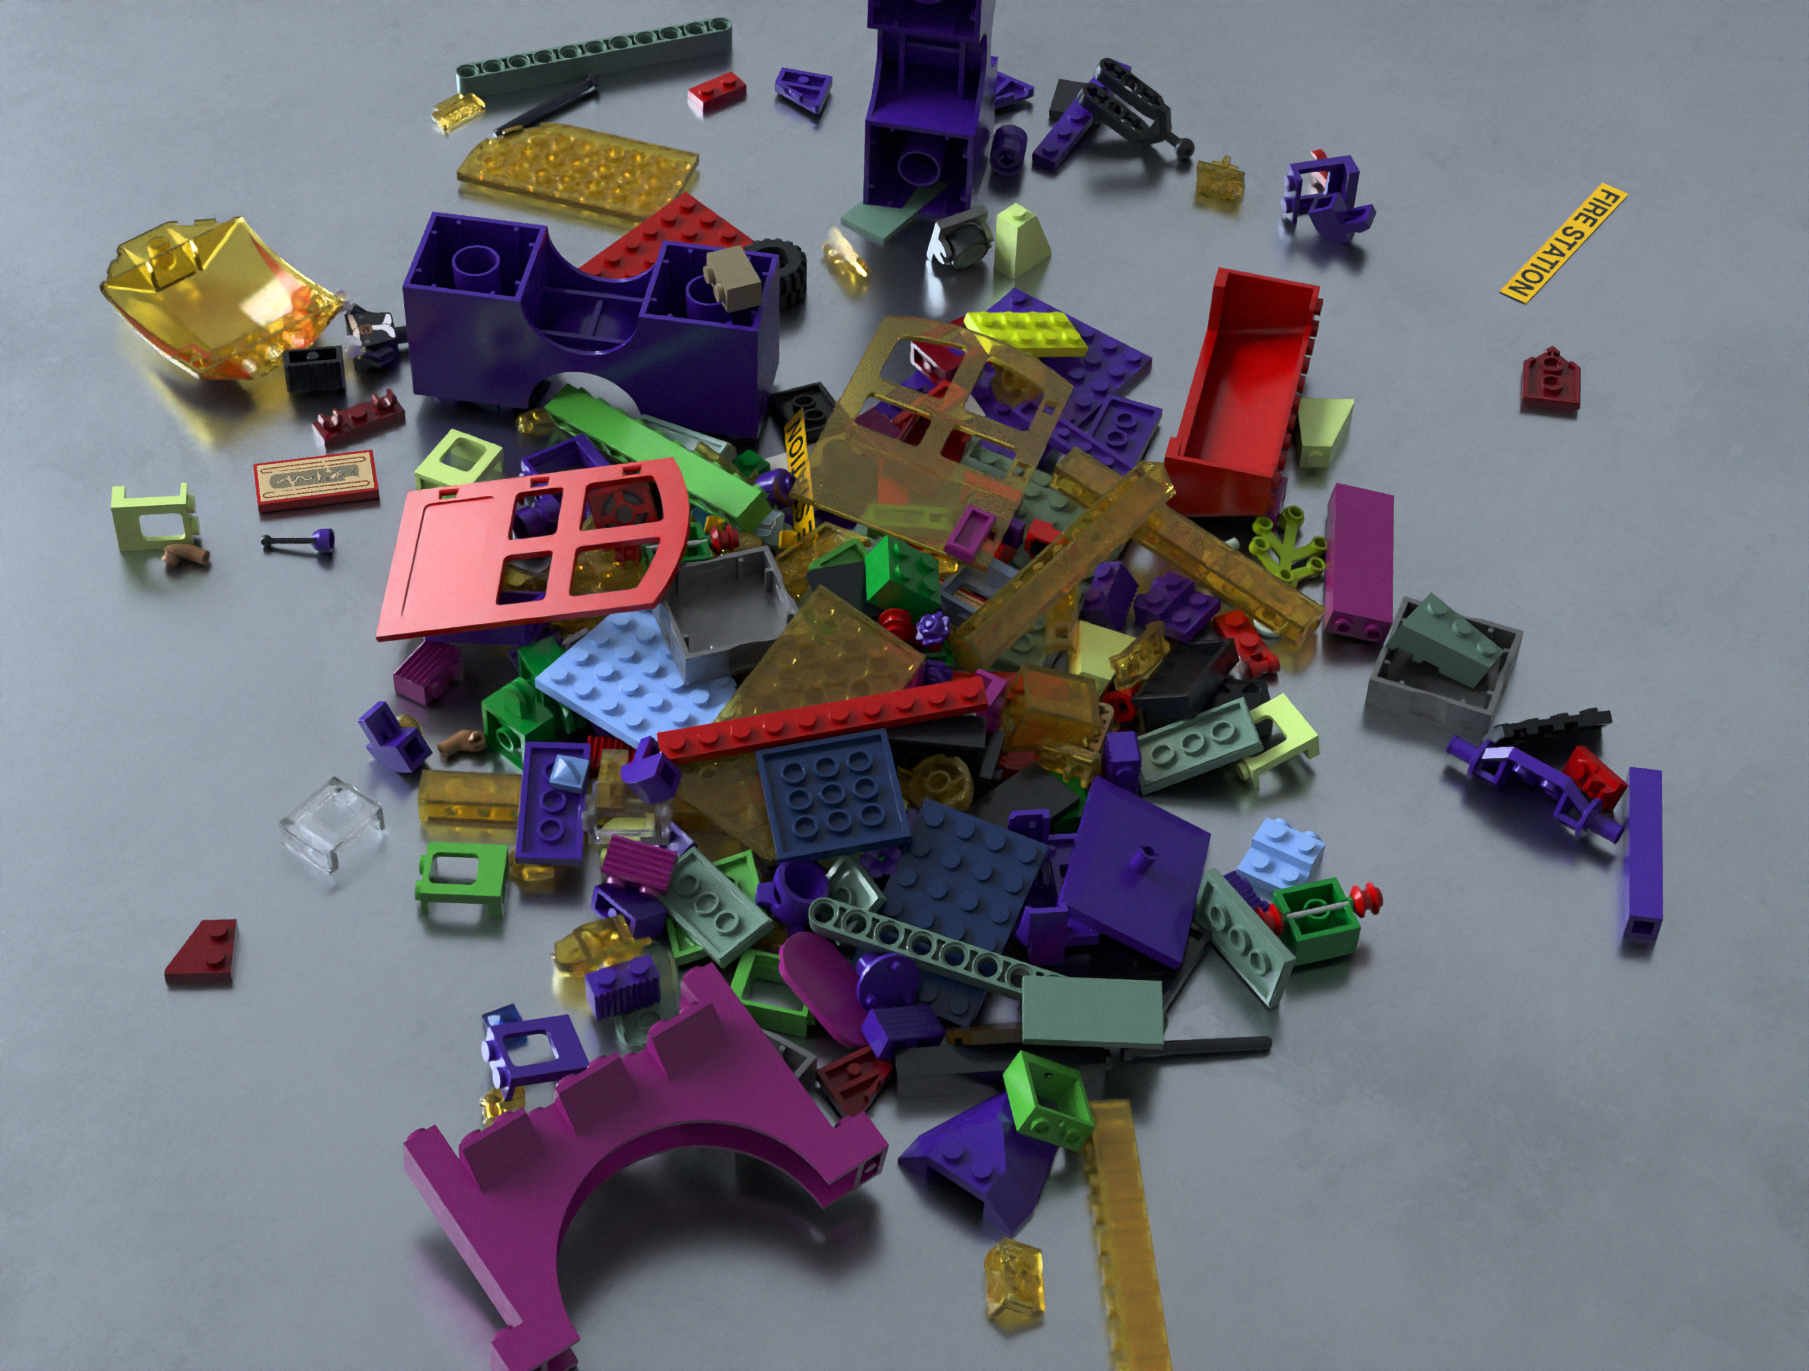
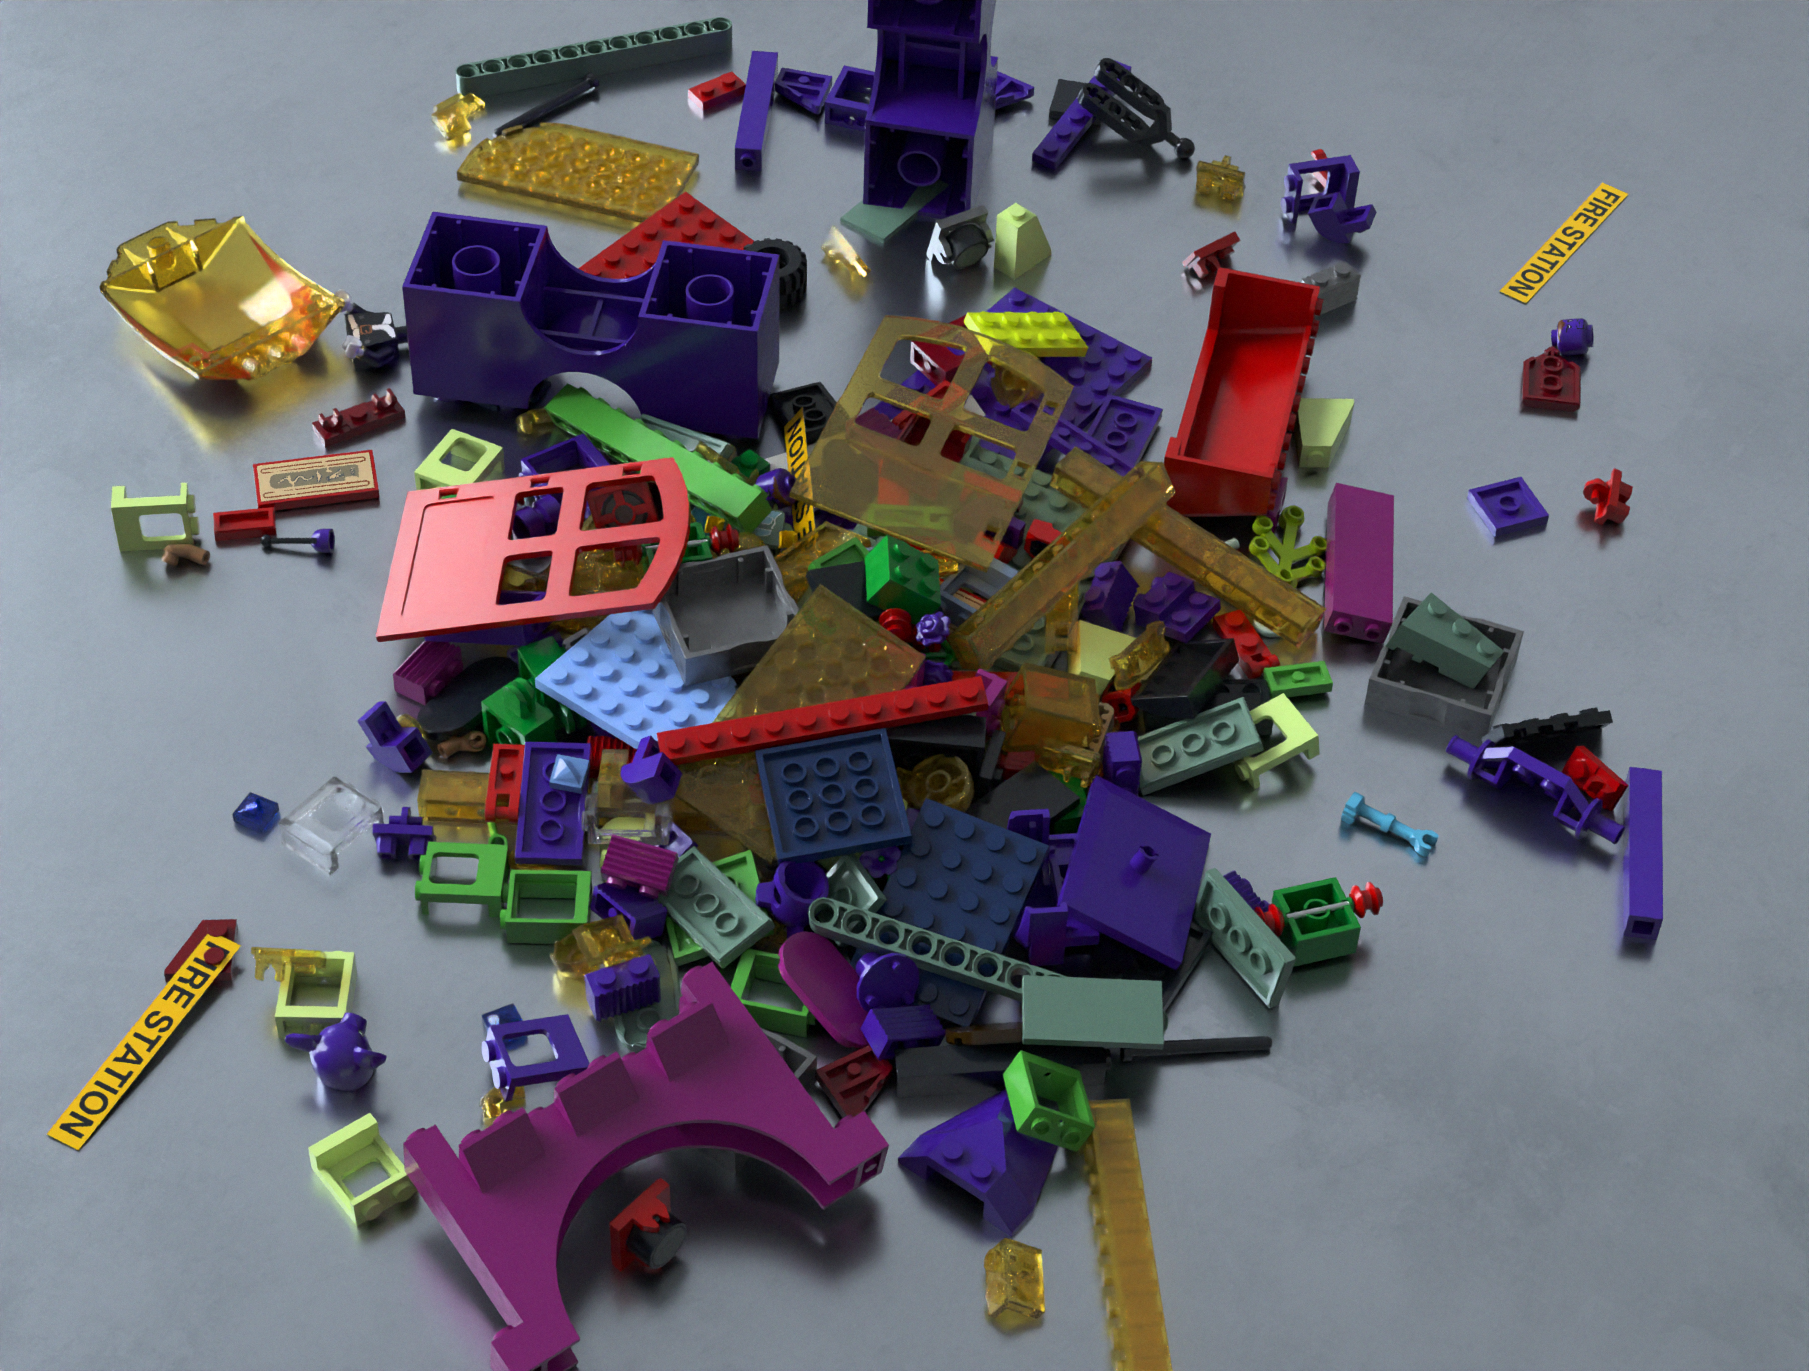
(140, 1044): none -> yellow sticker
(244, 524): none -> red tile
(255, 812): none -> clear blue tile
(301, 1018): none -> yellowish green window
(303, 960): none -> clear yellow plate
(314, 369): black brick -> none
(340, 1053): none -> dark purple piece
(351, 1150): none -> yellowish green window
(403, 831): none -> dark purple hips
(452, 123): none -> clear yellow tile
(459, 705): none -> black tile
(496, 838): none -> bright green hand
(504, 783): none -> red plate
(545, 885): none -> bright green window
(656, 1230): none -> piece
(733, 279): dark tan brick -> none
(756, 111): none -> dark purple brick
(840, 110): none -> dark purple window
(970, 534): magenta tile -> none
(1008, 150): dark purple wheel -> none
(1207, 255): none -> red plate
(1281, 856): light blue plate -> none
(1298, 679): none -> bright green plate
(1337, 285): none -> flat silver brick
(1356, 806): none -> medium azure piece
(1507, 506): none -> dark purple tile
(1573, 337): none -> dark purple head
(1609, 497): none -> red hips

